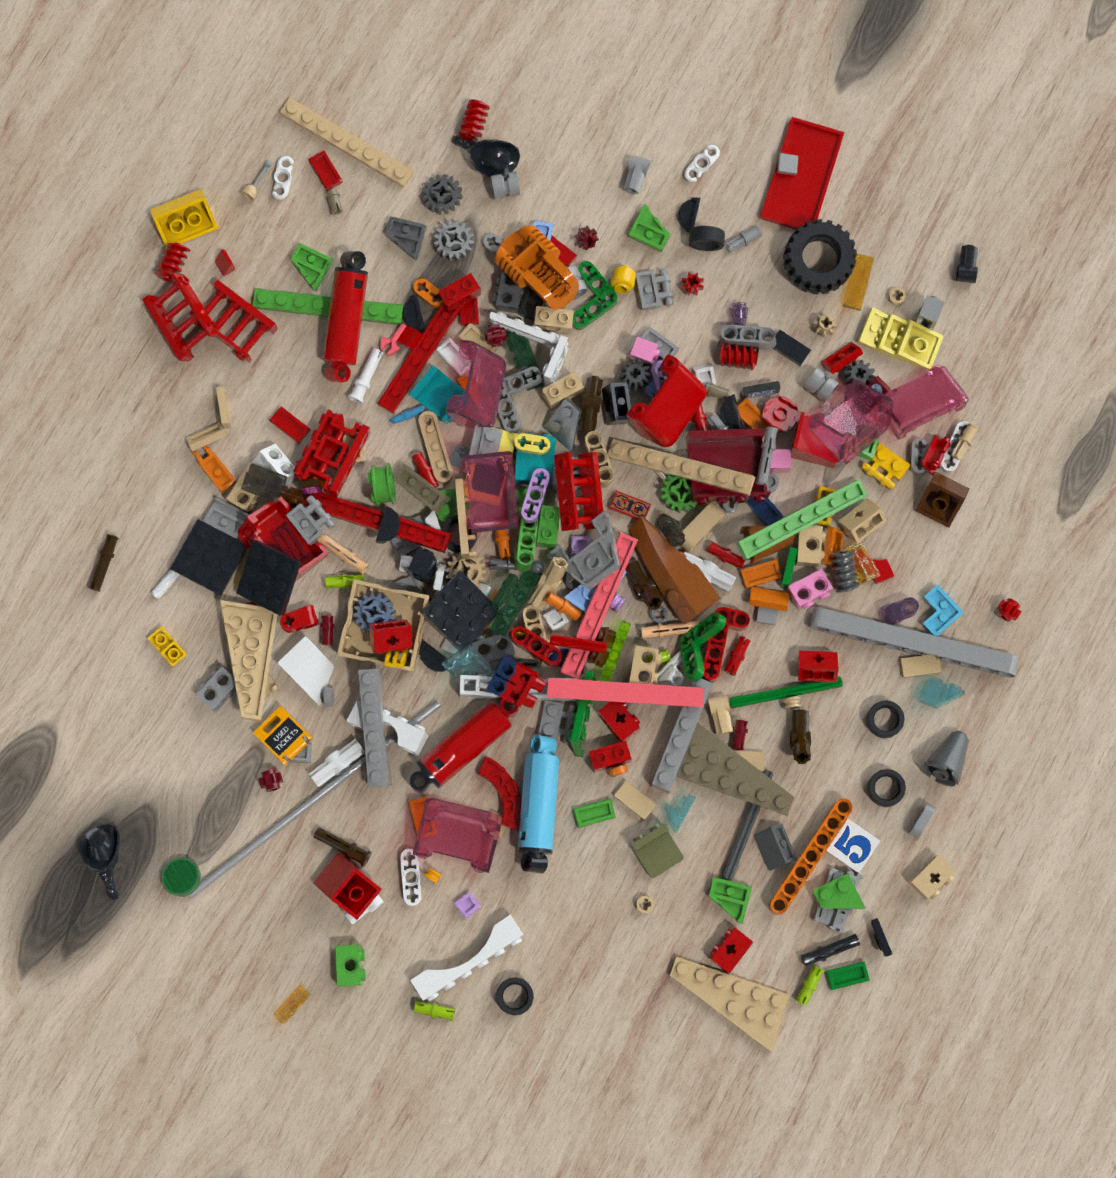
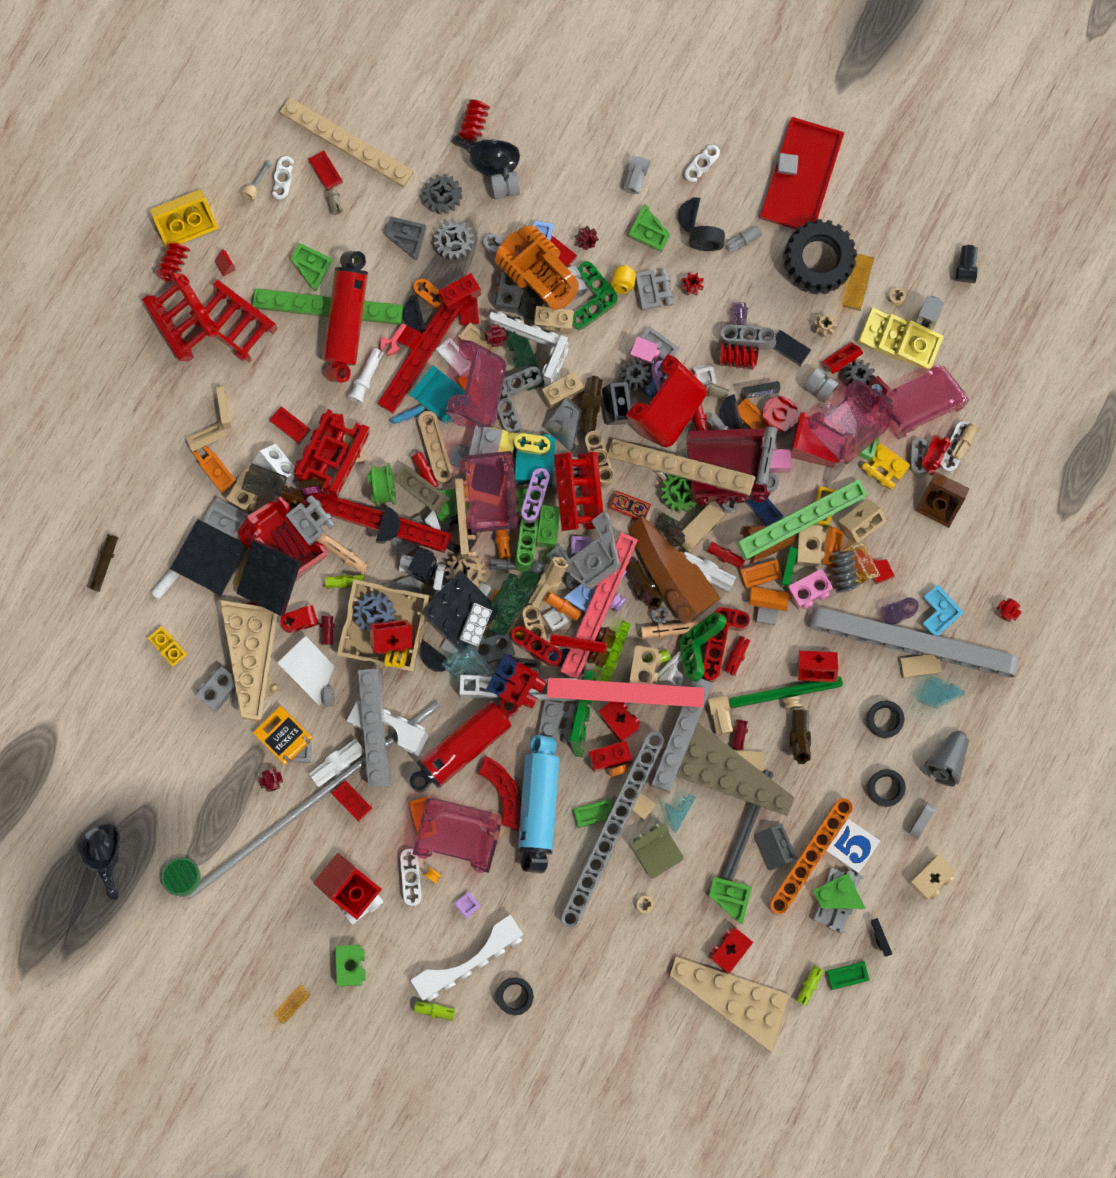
(351, 850): dark brown pin -> none
(352, 801): none -> red plate
(475, 624): none -> white tile
(621, 822): none -> light grey beam
(829, 950): black pin -> none

